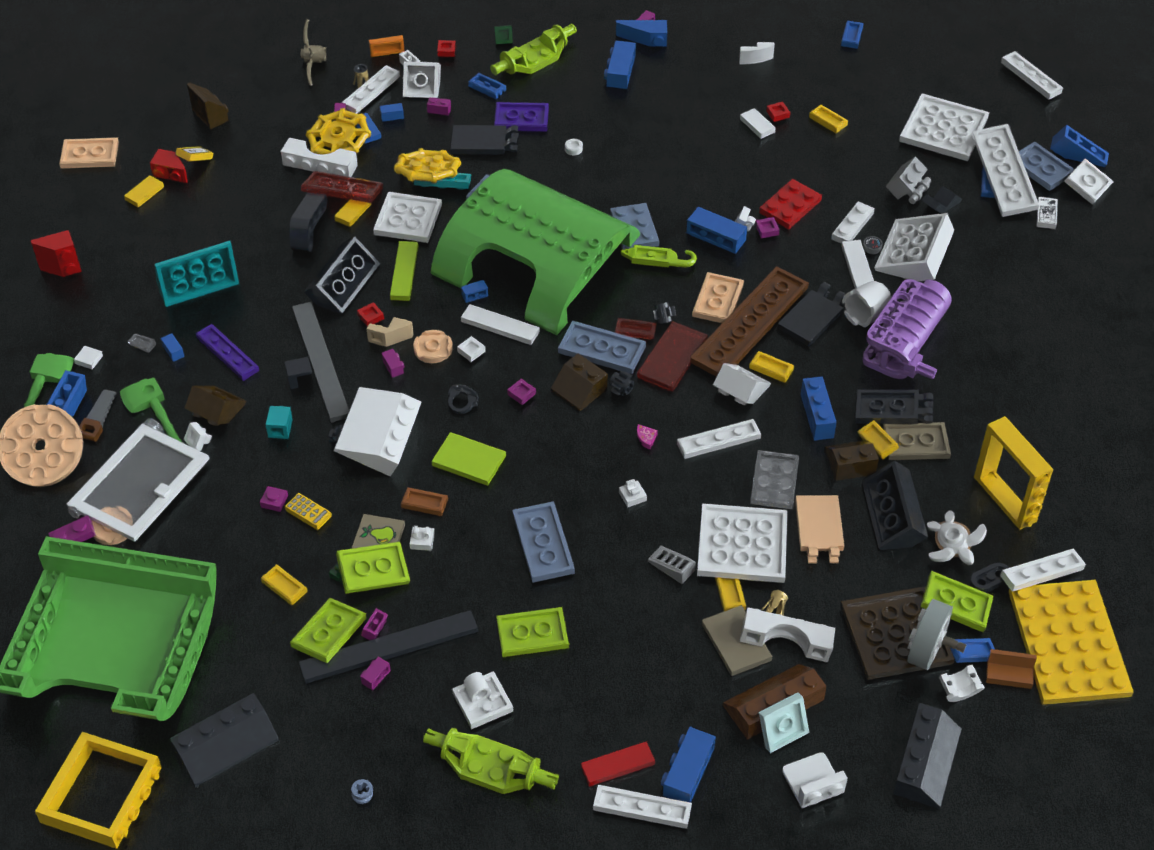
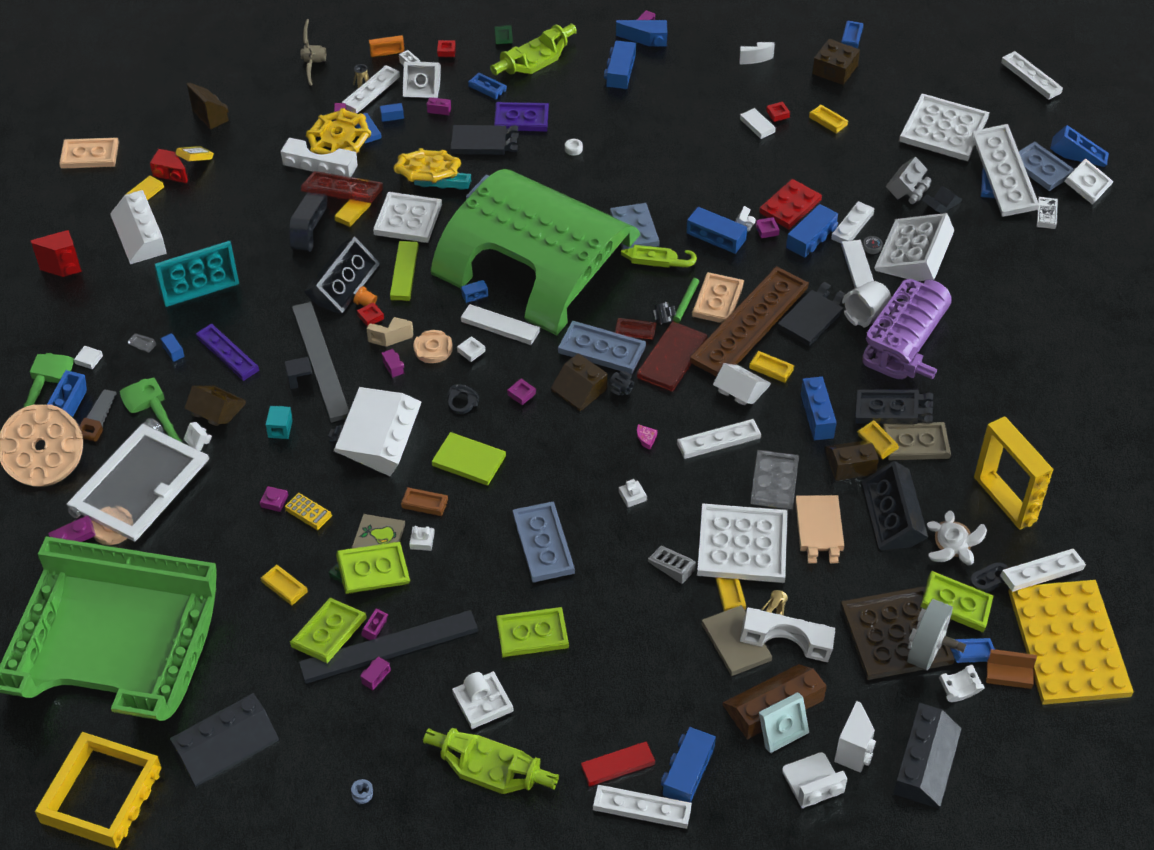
(137, 228): none -> white slope
(364, 297): none -> orange piece
(686, 299): none -> bright green bar
(812, 230): none -> blue brick
(836, 61): none -> dark brown brick
(856, 740): none -> white slope

